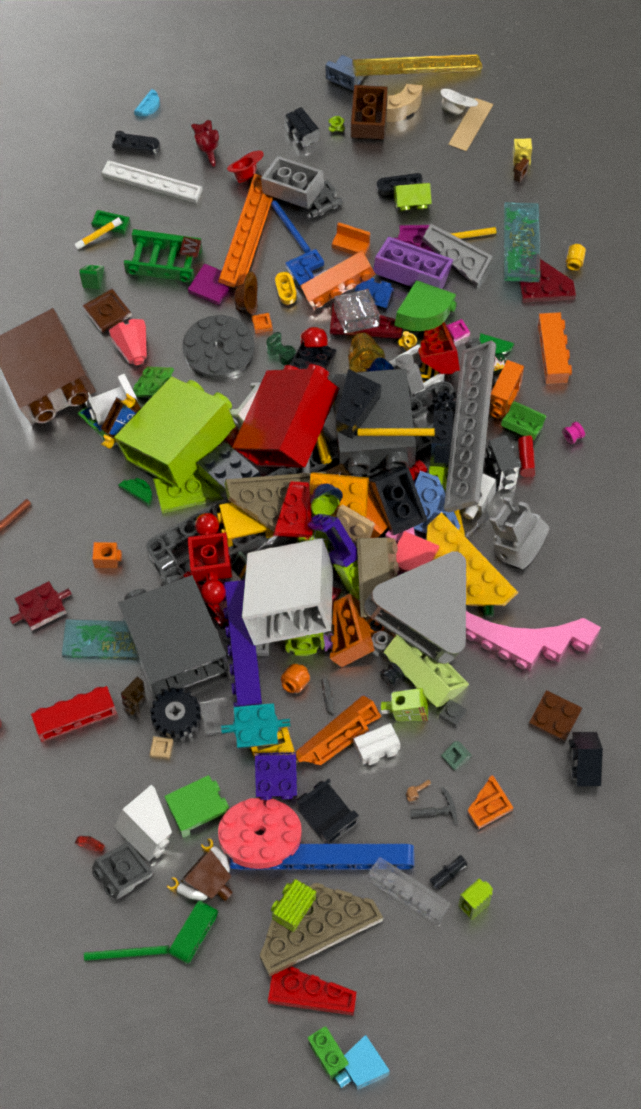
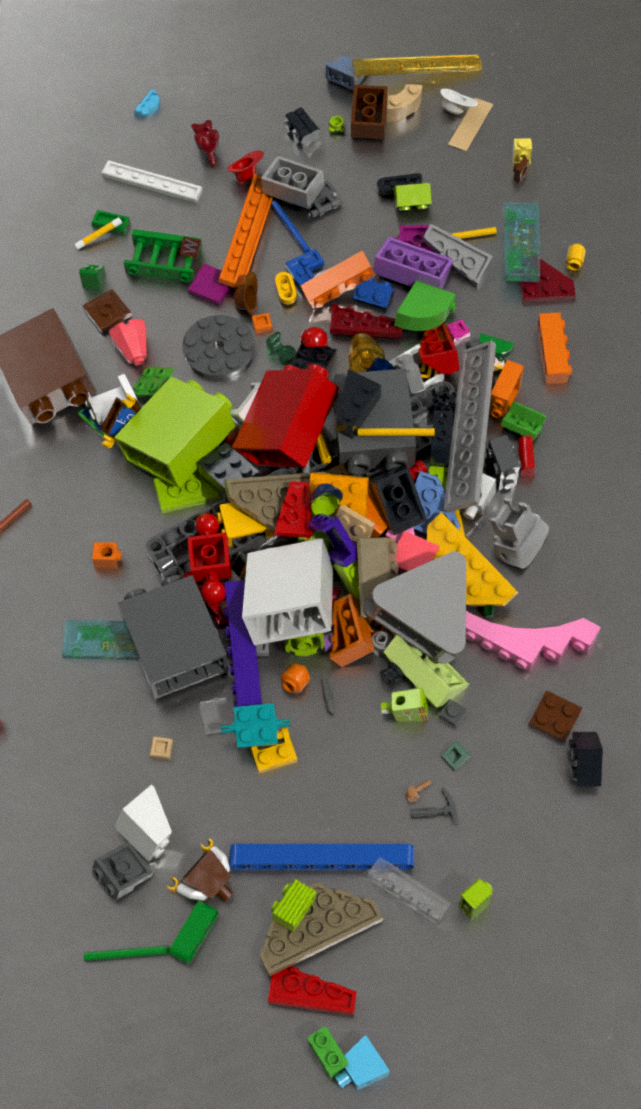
(40, 605): dark red plate -> none
(73, 713): red brick -> none
(89, 843): clear red tile -> none
(133, 696): dark brown bracket -> none
(135, 143): black plate -> none
(138, 489): green tile -> none
(176, 724): black wheel -> none
(196, 804): bright green panel -> none
(262, 851): coral plate -> none
(275, 775): dark purple brick -> none
(326, 812): black panel -> none
(339, 732): orange wedge -> none
(351, 239): orange panel -> none
(356, 311): clear brick -> none
(377, 744): white brick -> none
(411, 339): yellow plate -> none
(448, 872): black axle -> none
(489, 804): orange wing -> none
(573, 432): dark pink wheel -> none

